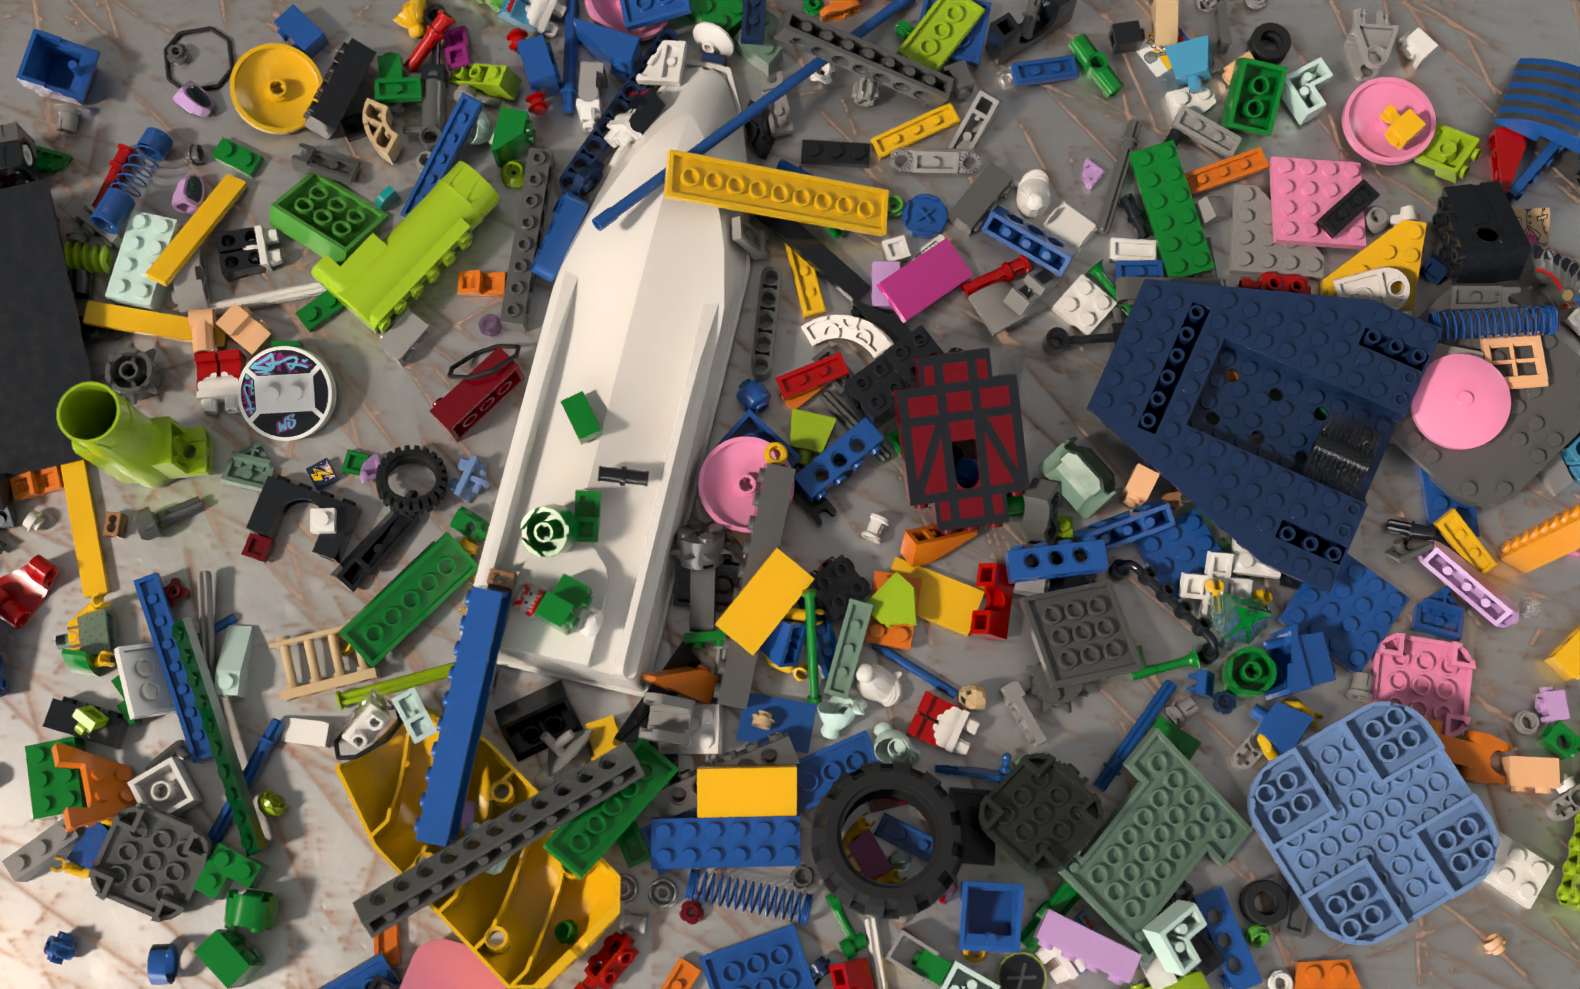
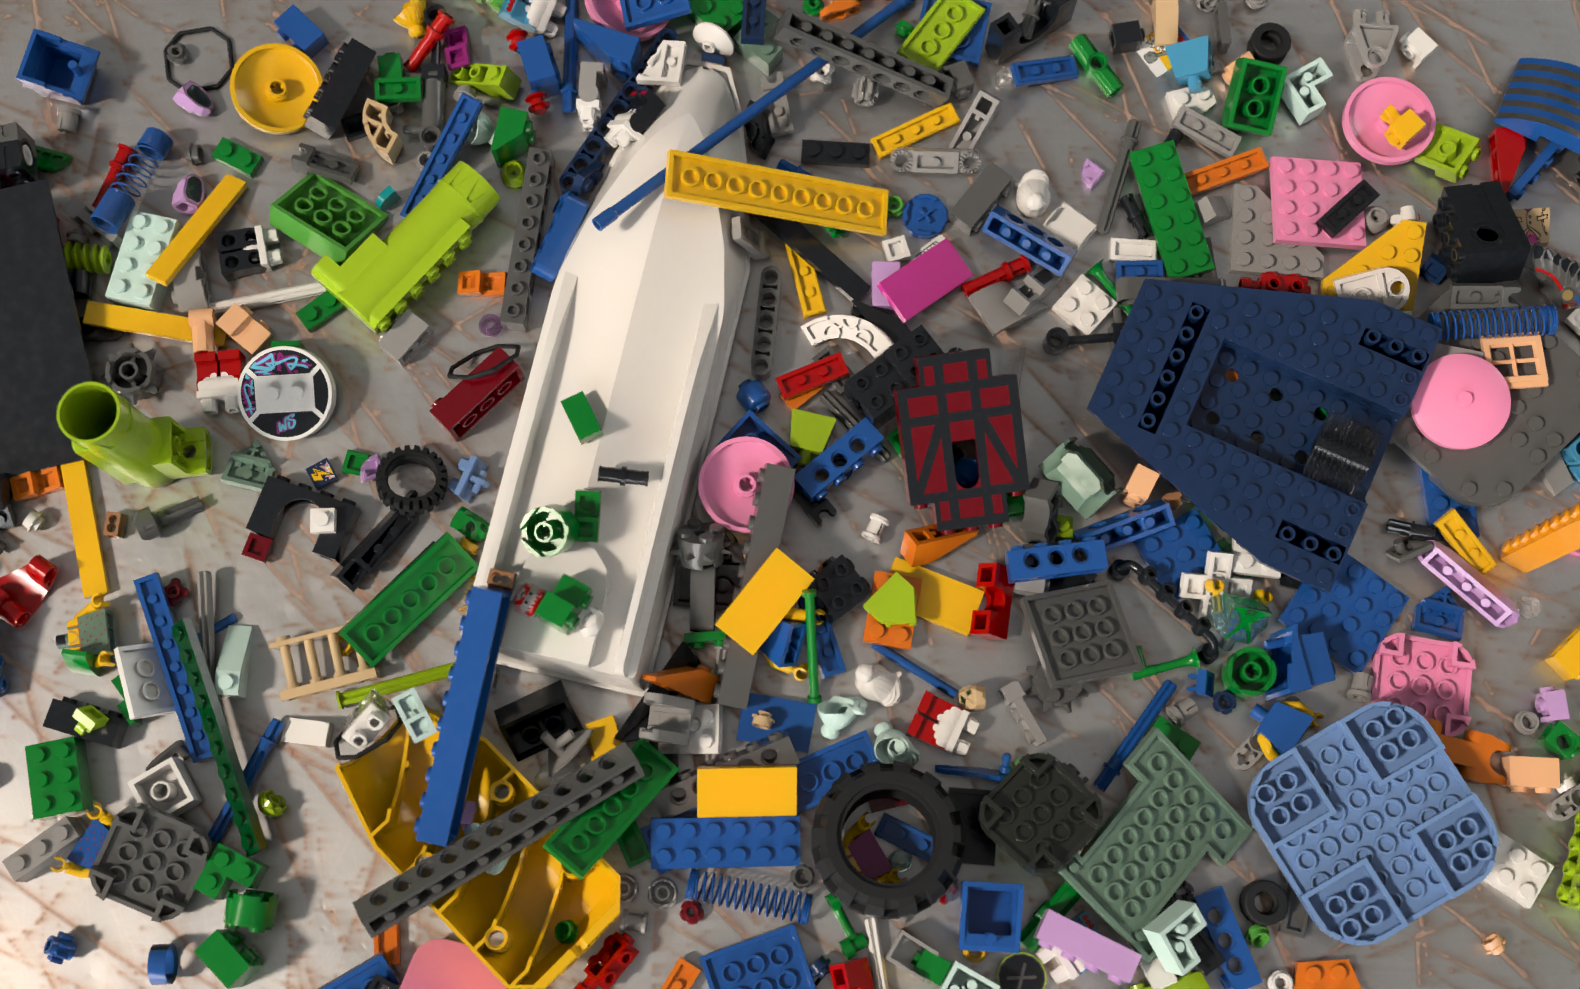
(103, 785): orange wing -> none
(778, 447): yellow plate -> none
(848, 648): sand green plate -> none

